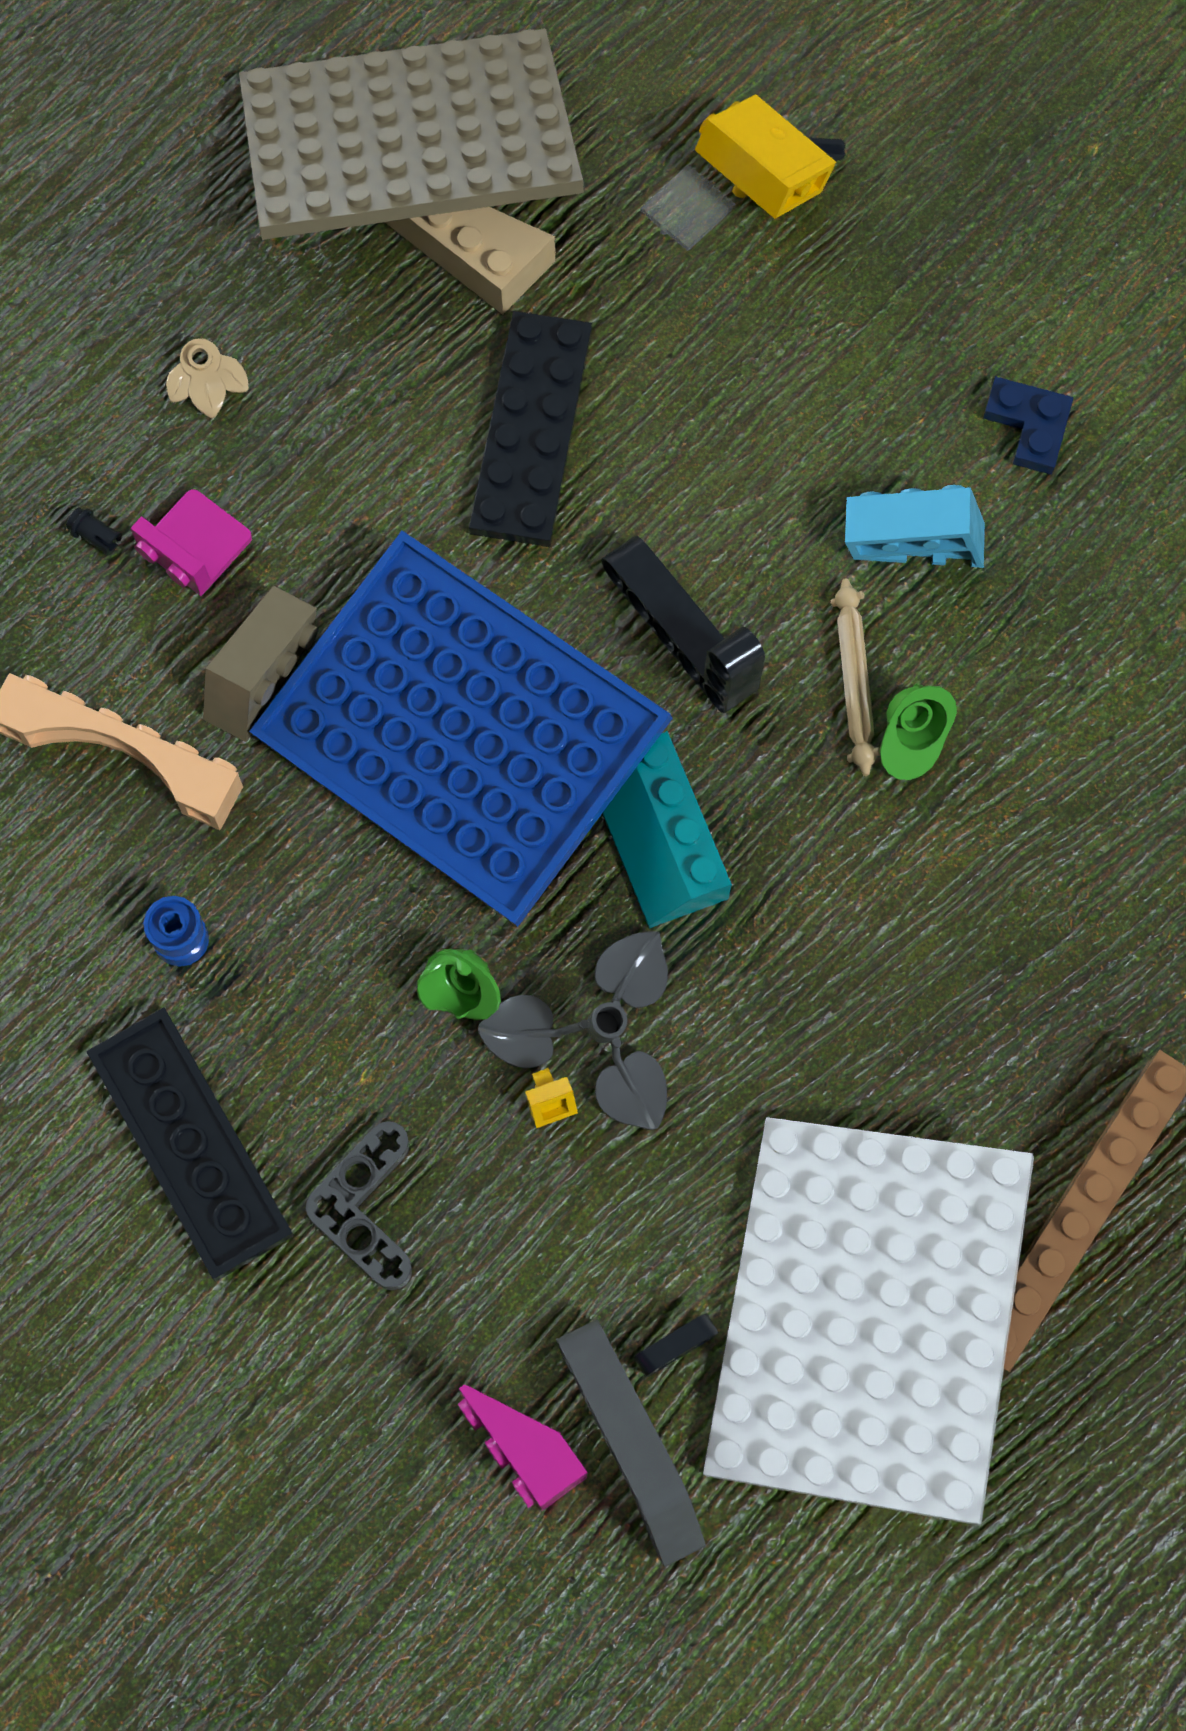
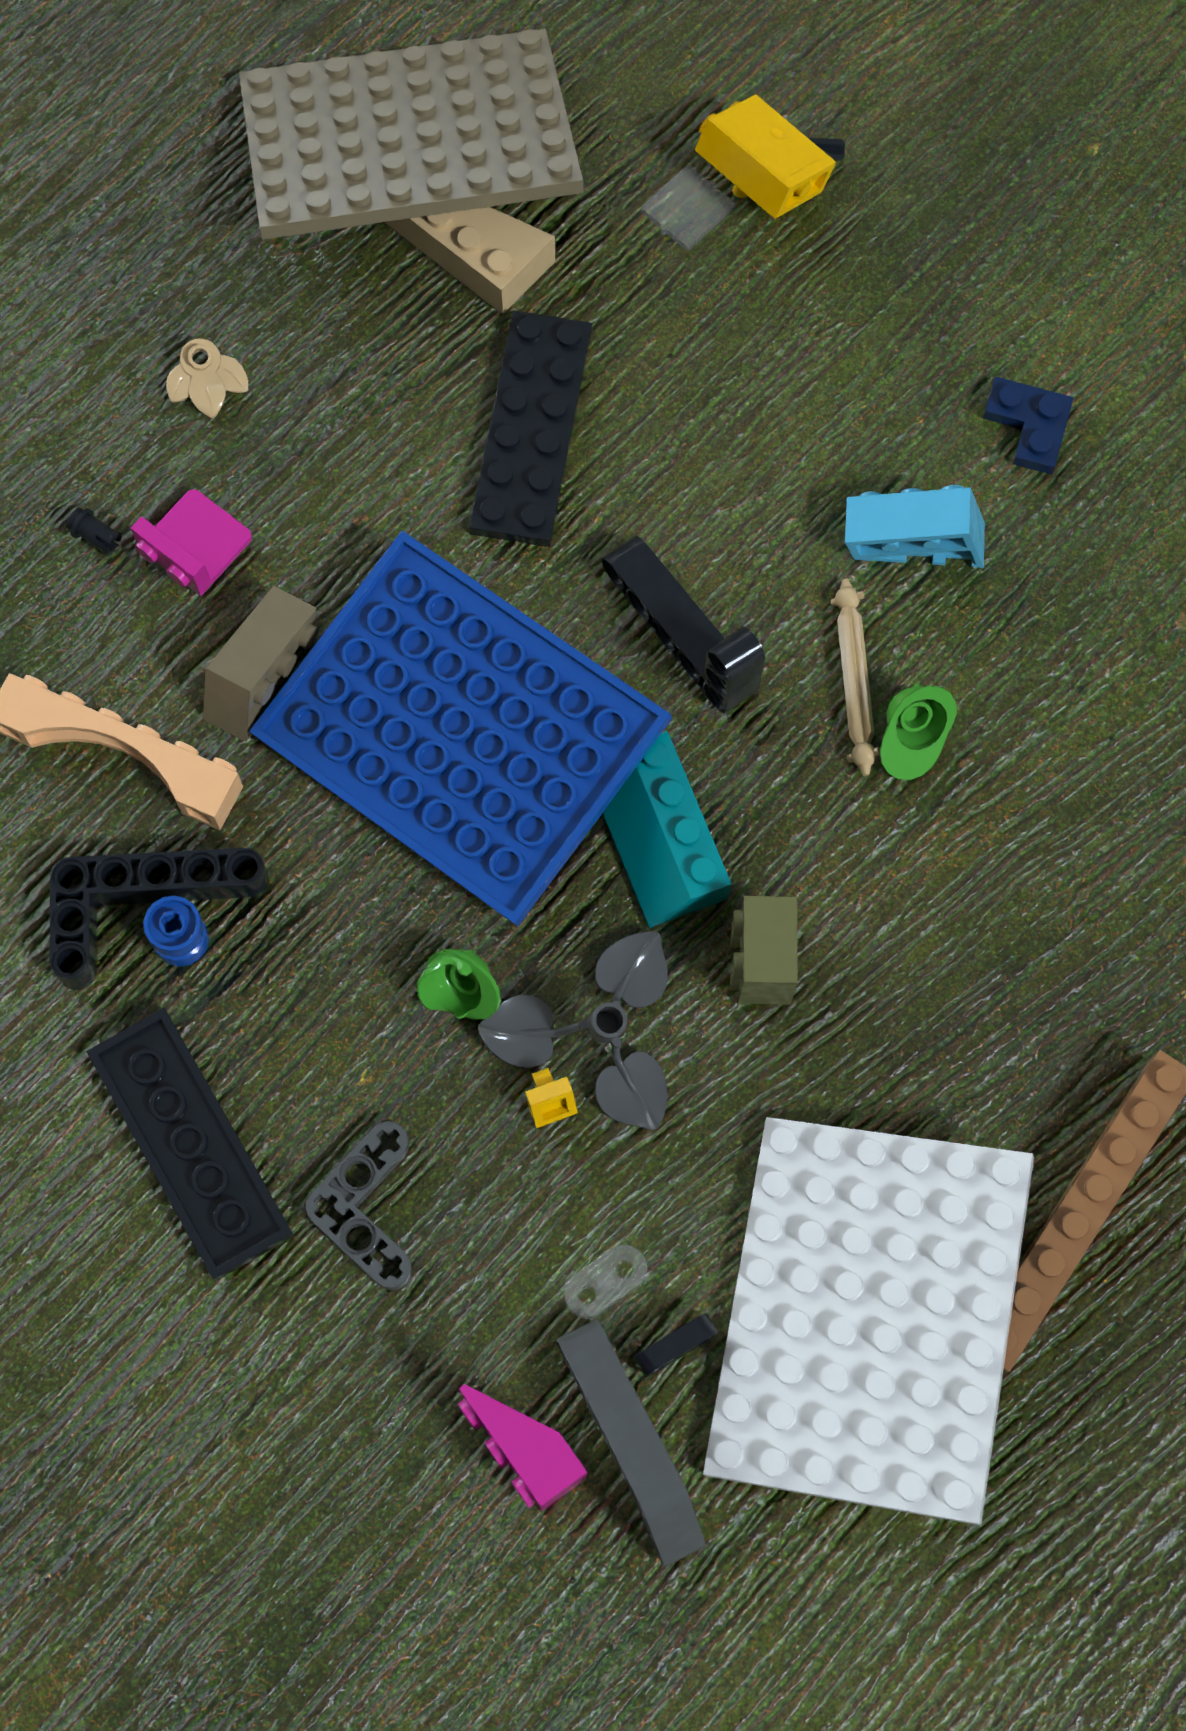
(135, 889): none -> black beam
(605, 1282): none -> clear plate
(767, 950): none -> olive brick

